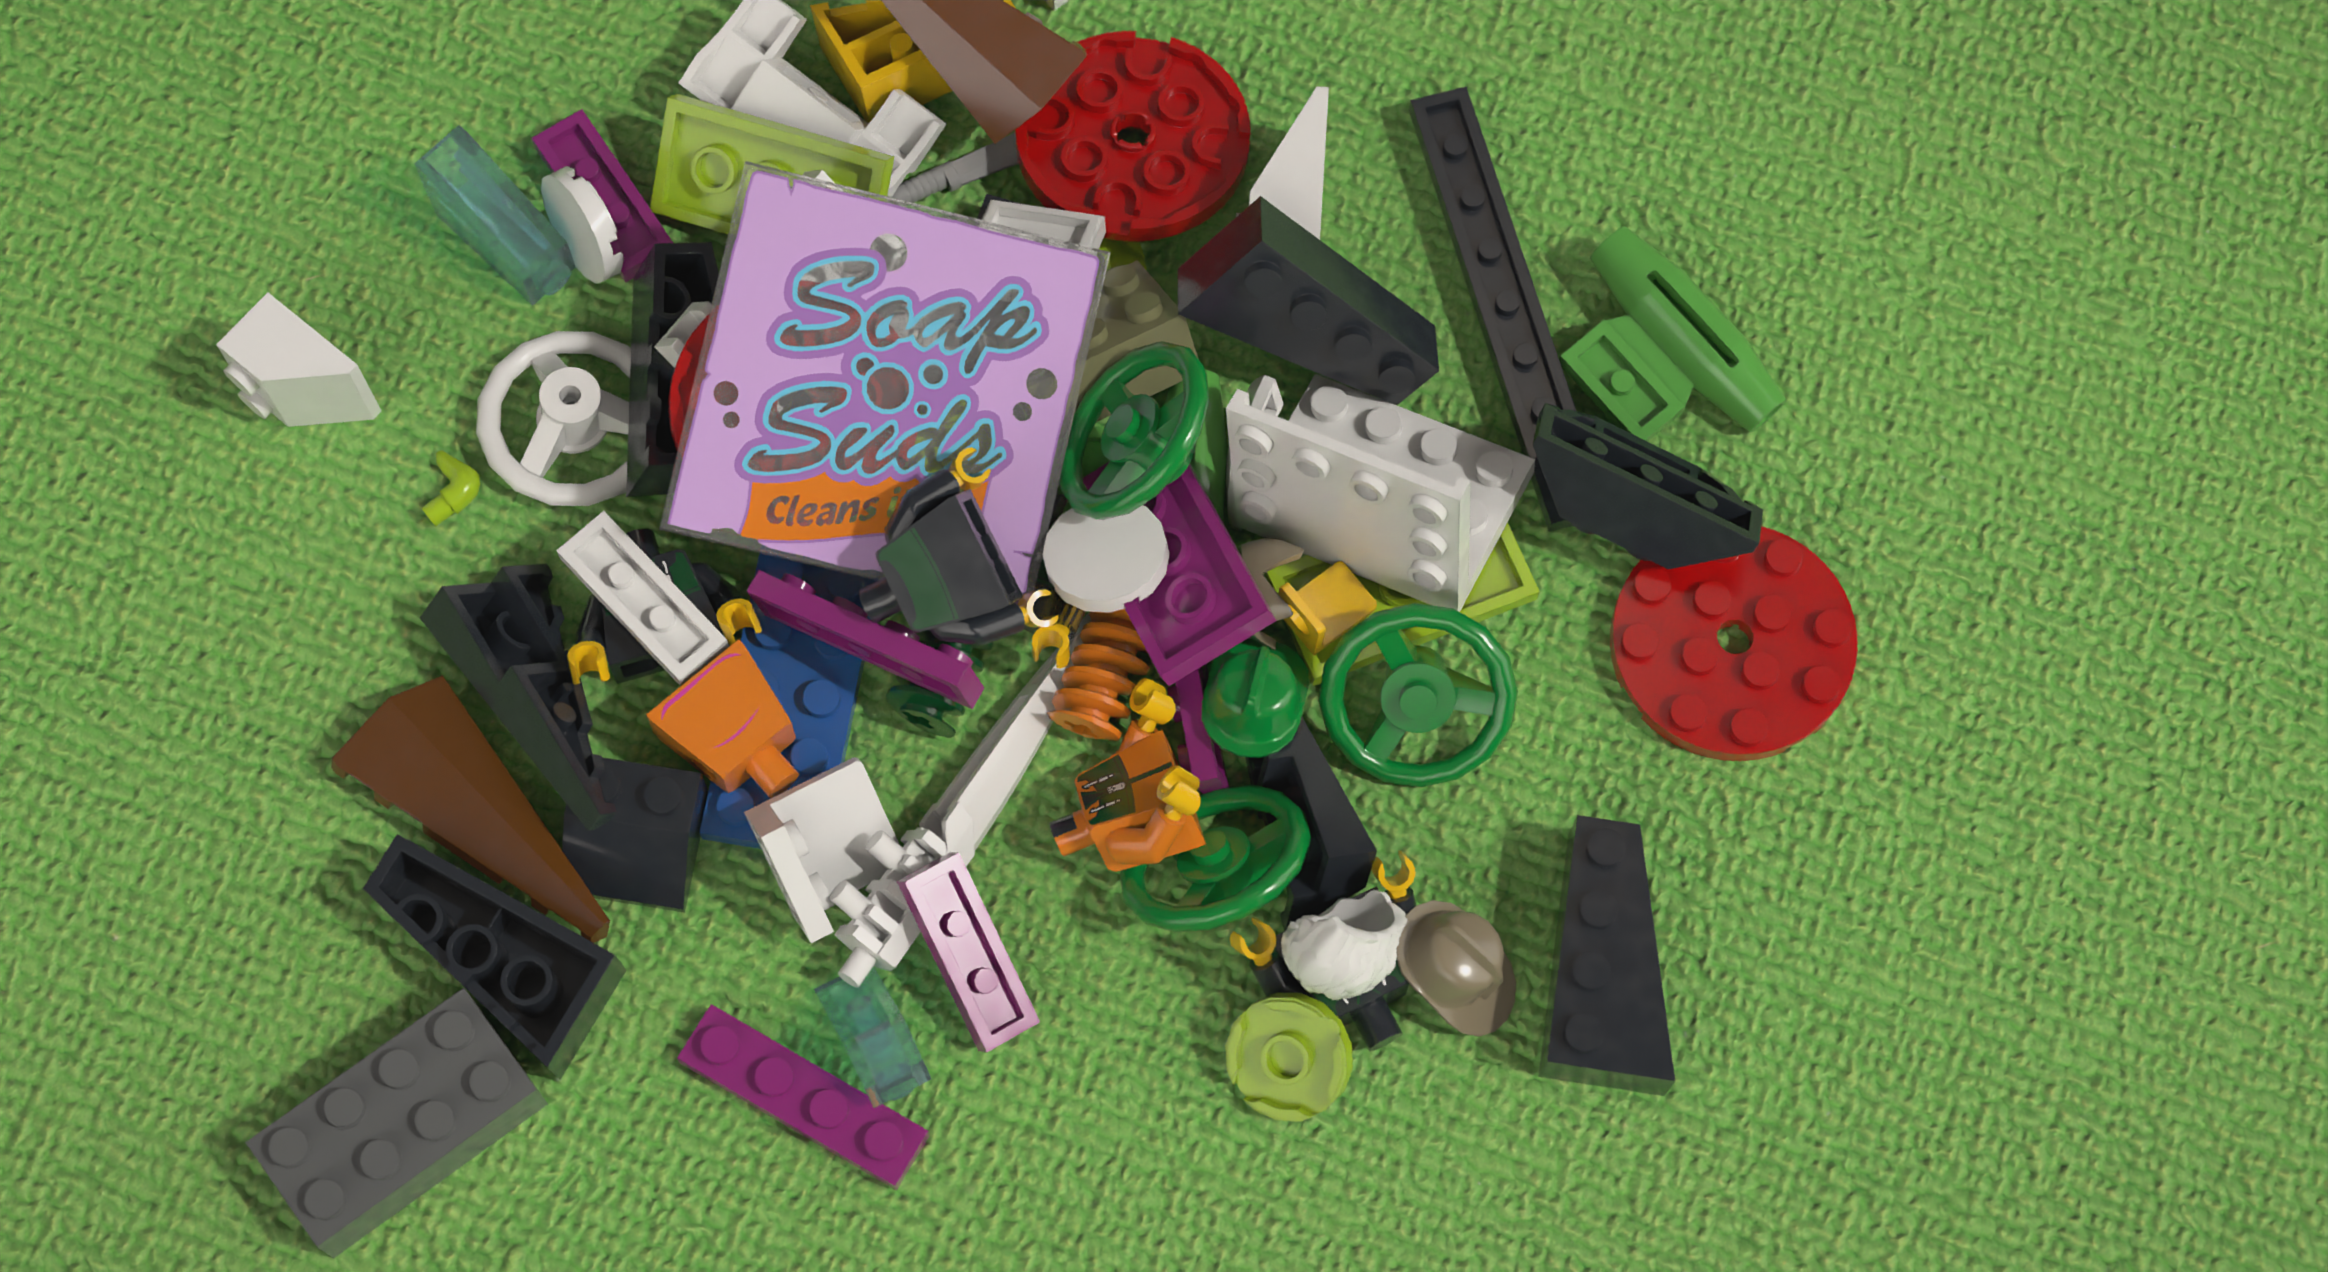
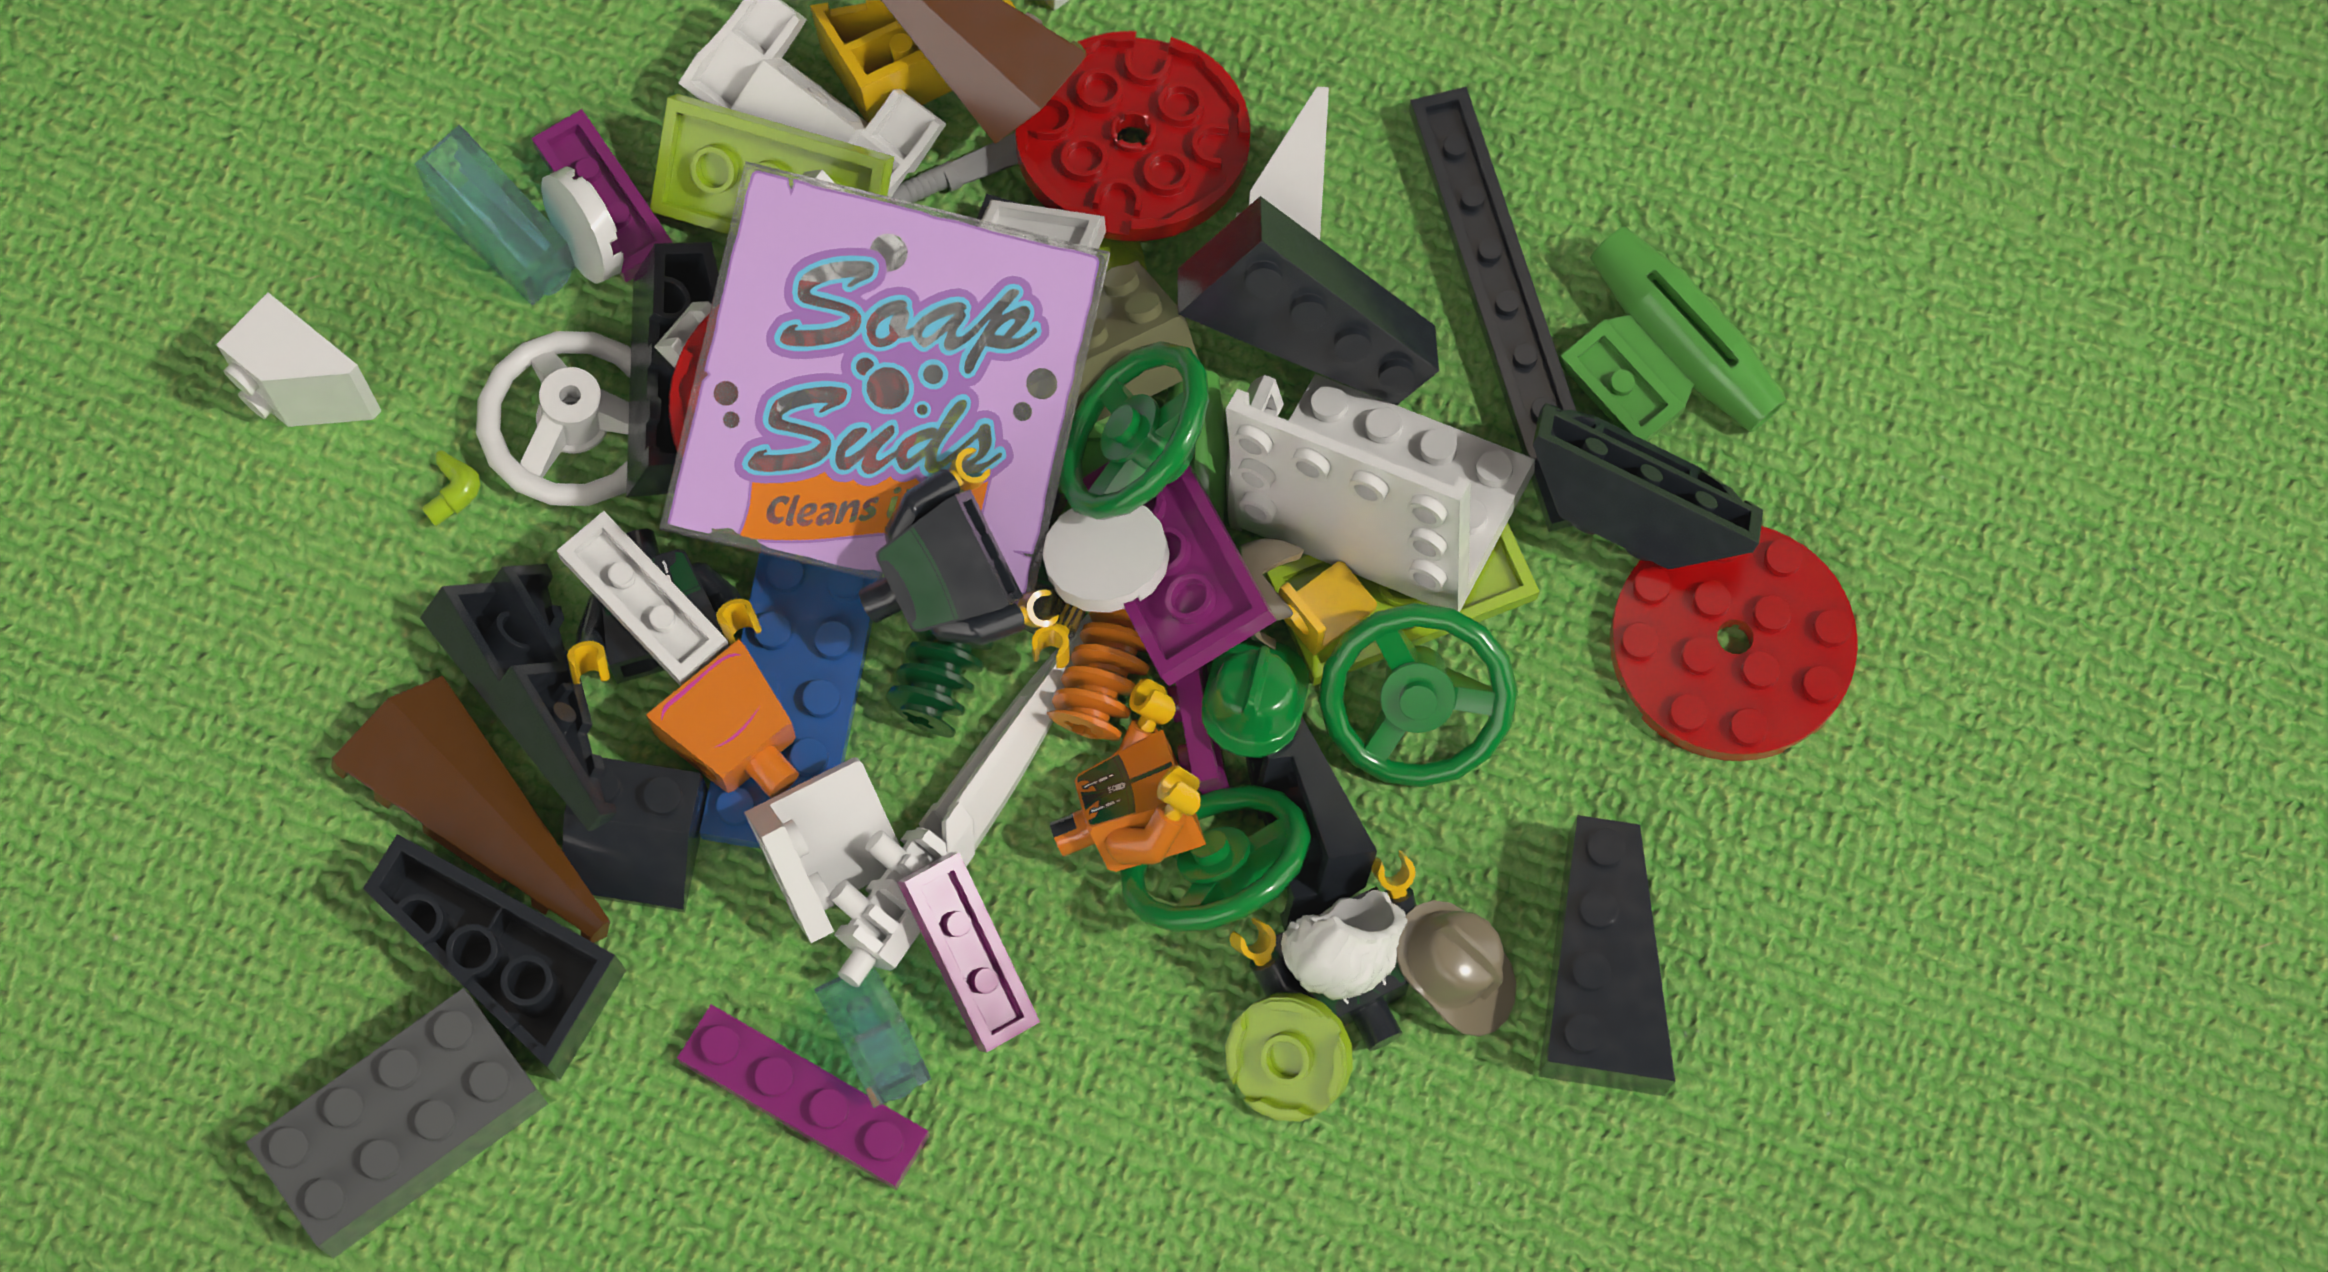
(848, 629): magenta plate -> none

